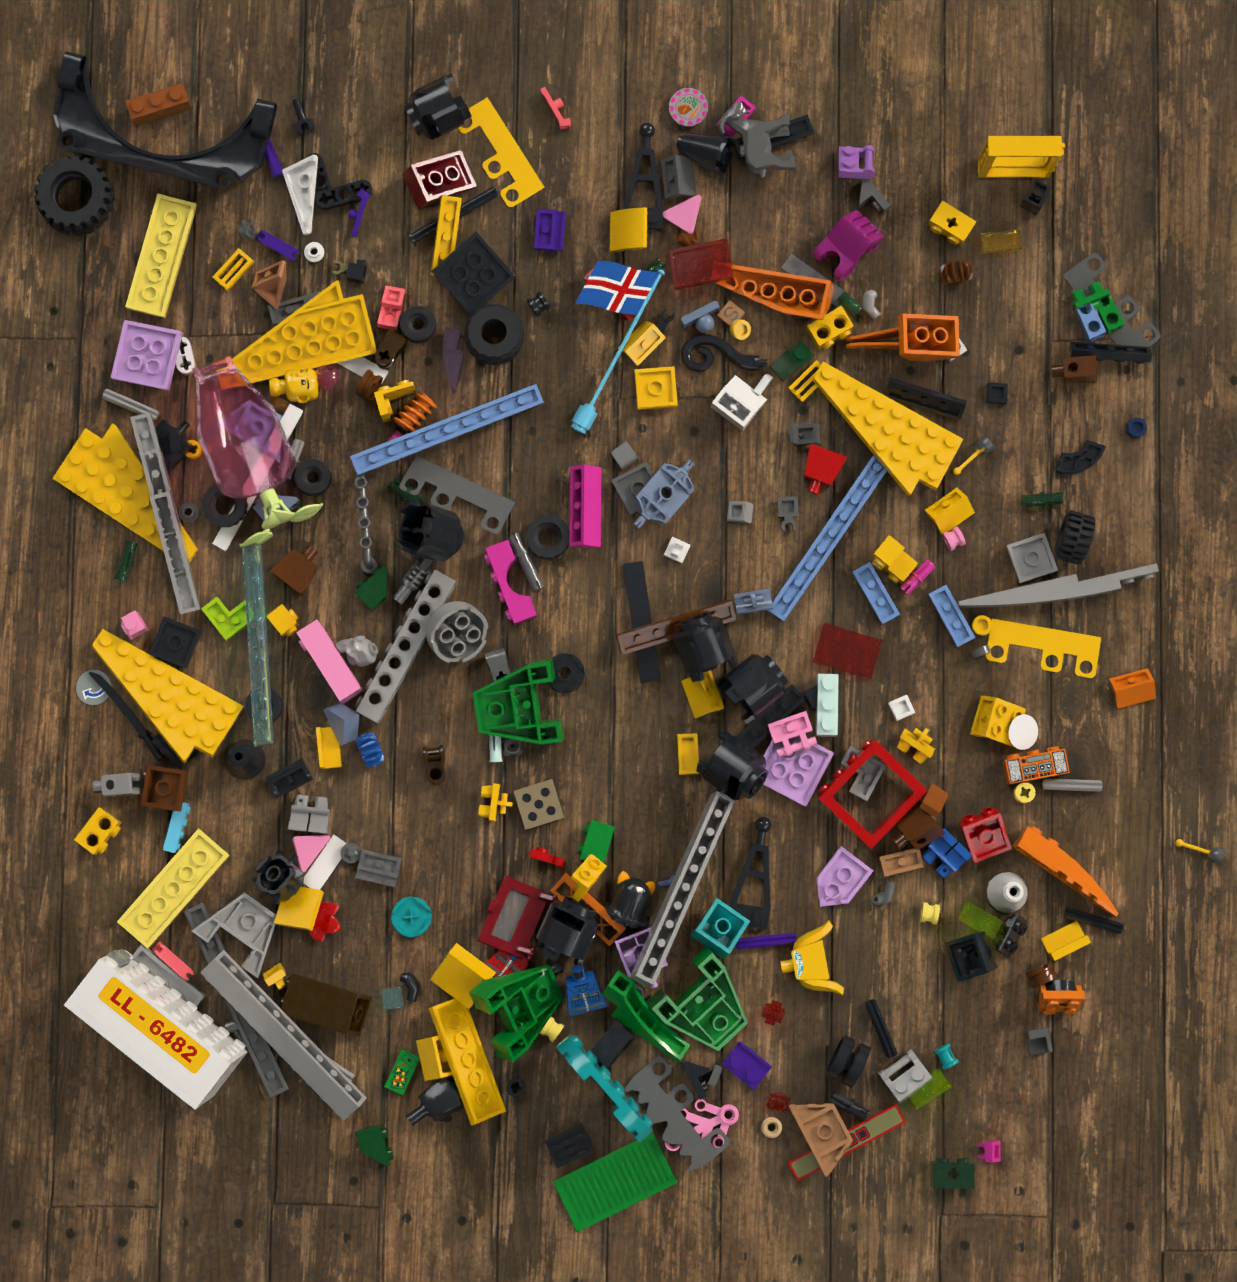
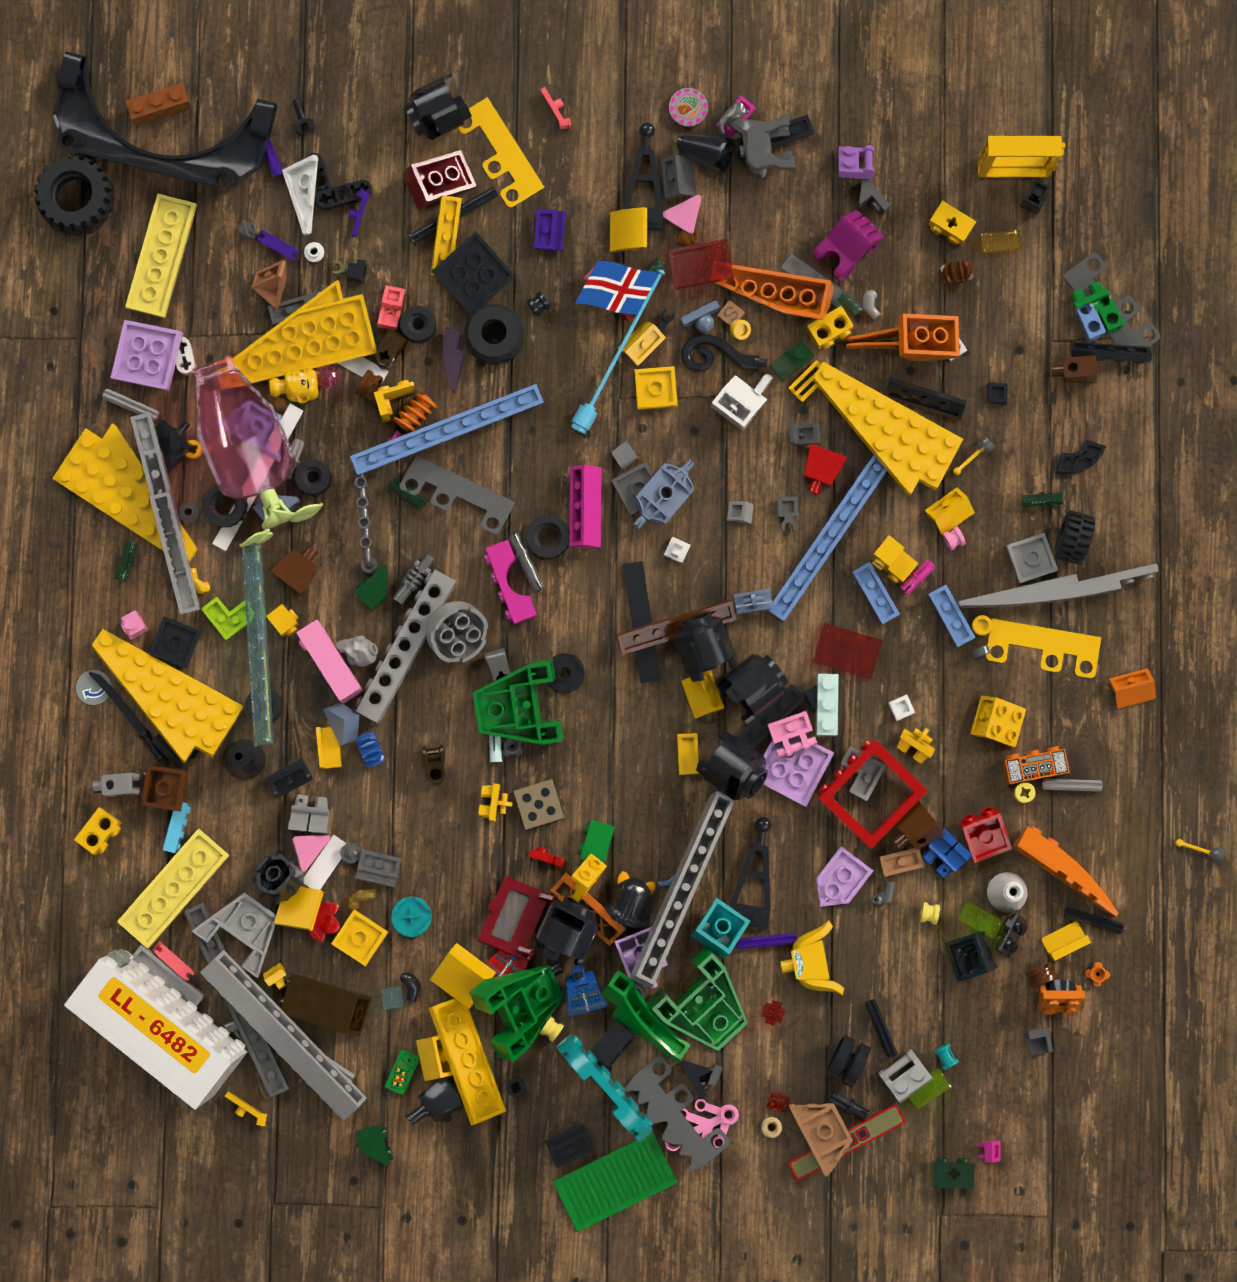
(201, 587): none -> yellow arm
(238, 275): yellow tile -> none
(243, 1107): none -> yellow piece
(359, 937): none -> yellow plate
(360, 896): none -> clear yellow arm
(429, 531): black piece -> none
(746, 1065): dark purple plate -> none
(934, 800): dark orange tile -> none
(1023, 732): white sticker -> none
(1091, 973): none -> orange plate
(1136, 428): dark blue tile -> none

